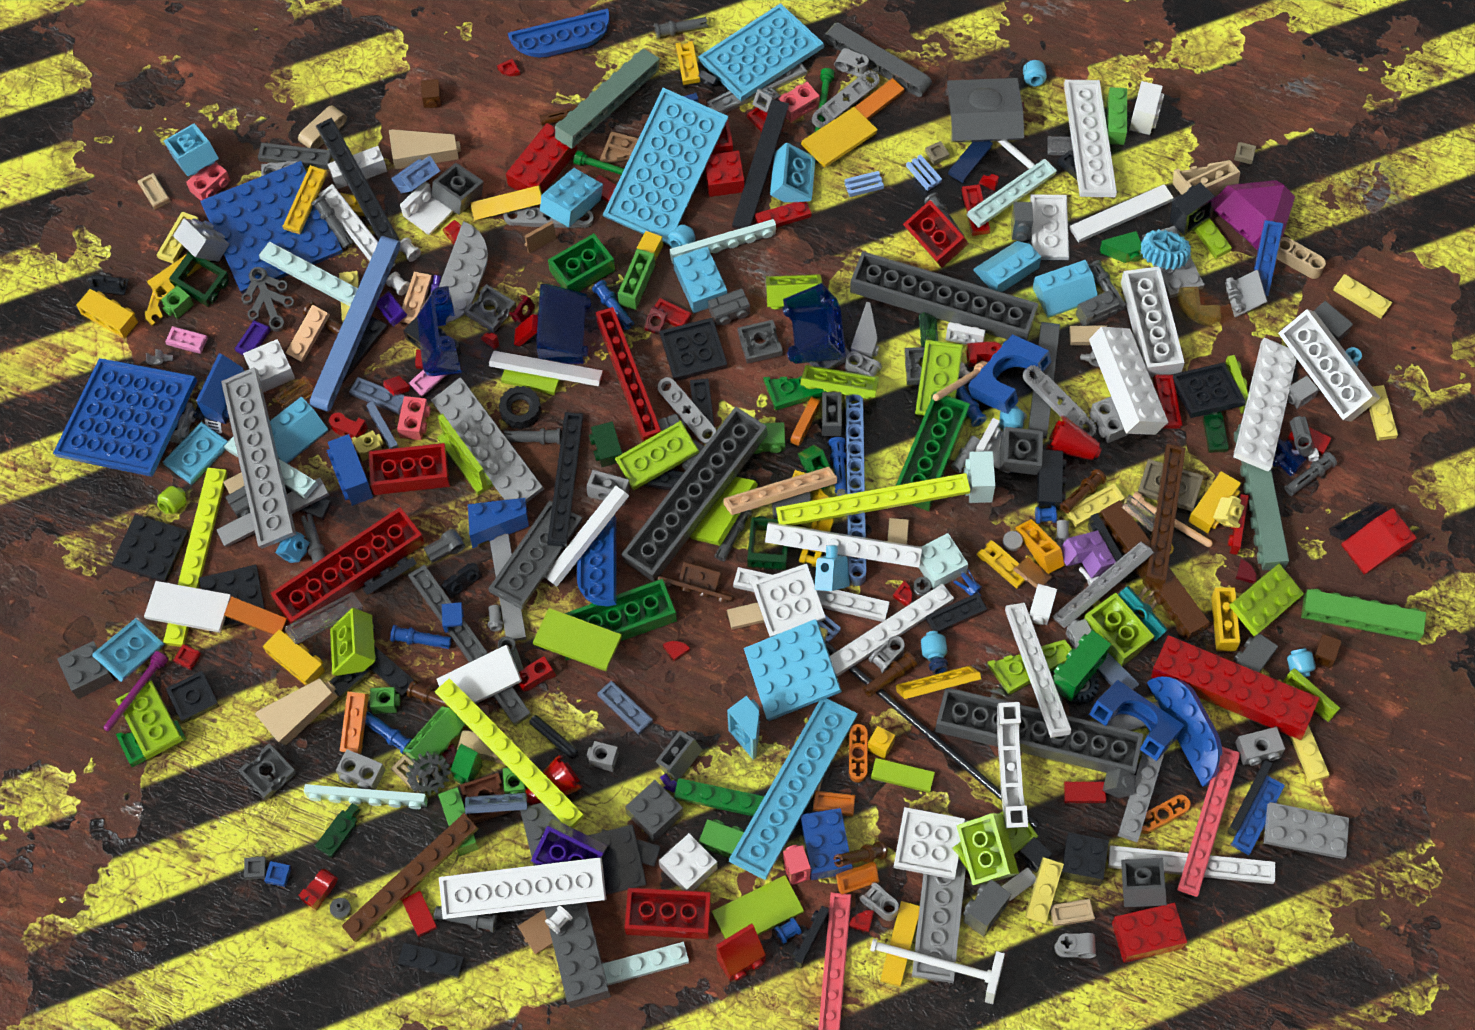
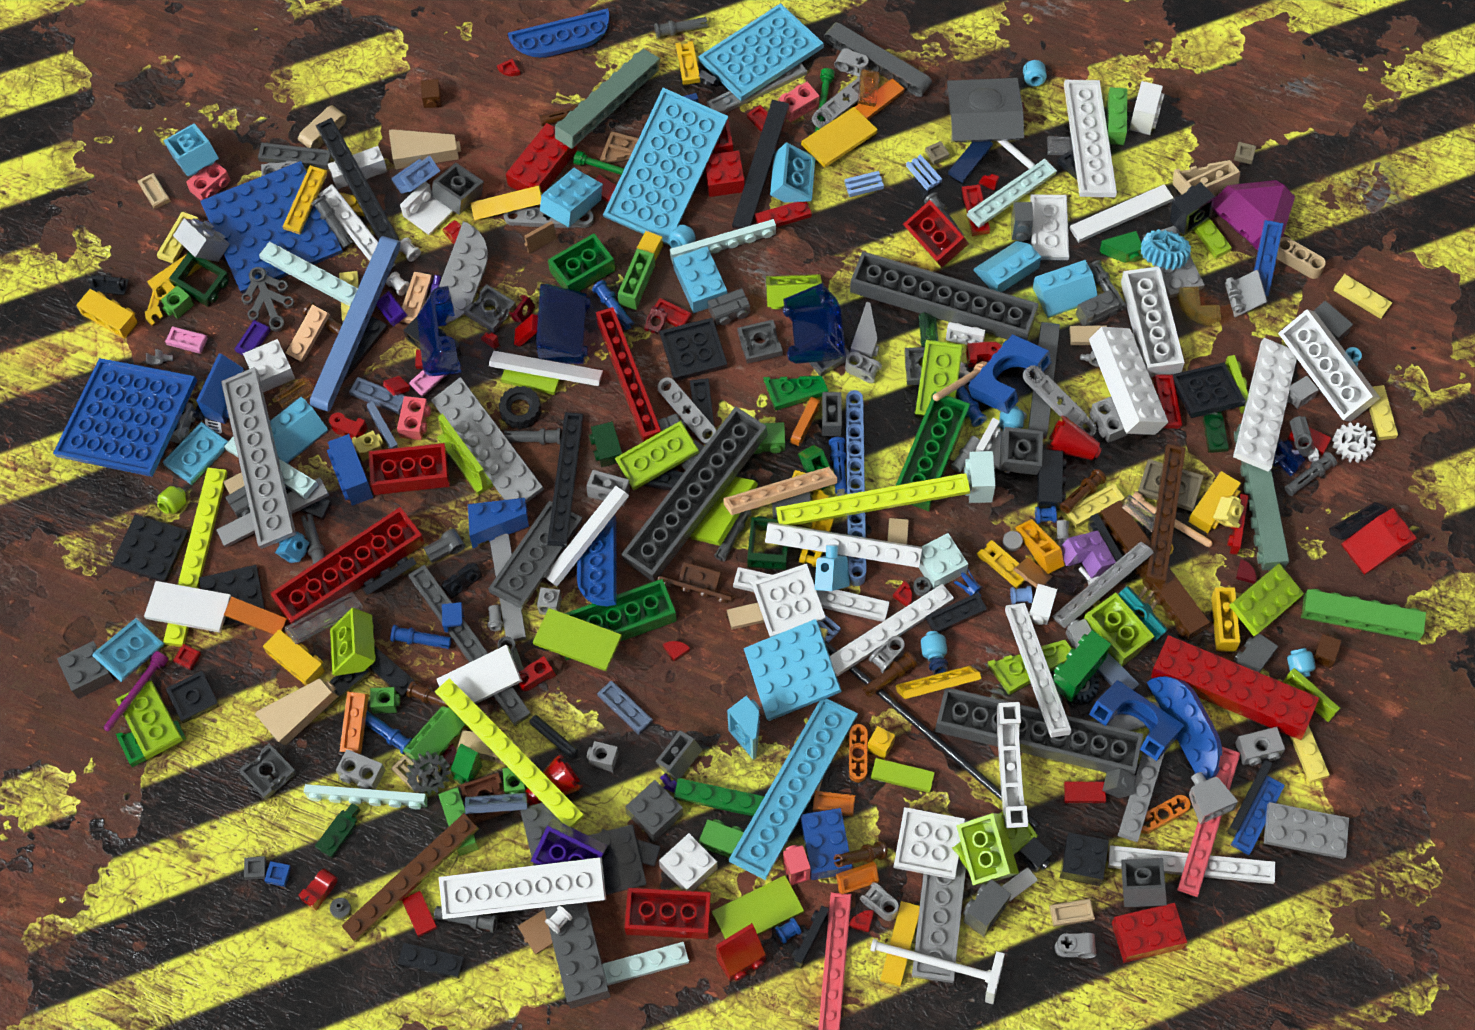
(549, 599): none -> light grey brick
(766, 96): light grey brick -> none
(839, 381): lime plate -> none
(868, 88): none -> clear orange plate
(1021, 595): none -> medium blue bush
(1044, 890): light yellow plate -> none
(1210, 798): none -> light grey torso
(1356, 436): none -> white gear

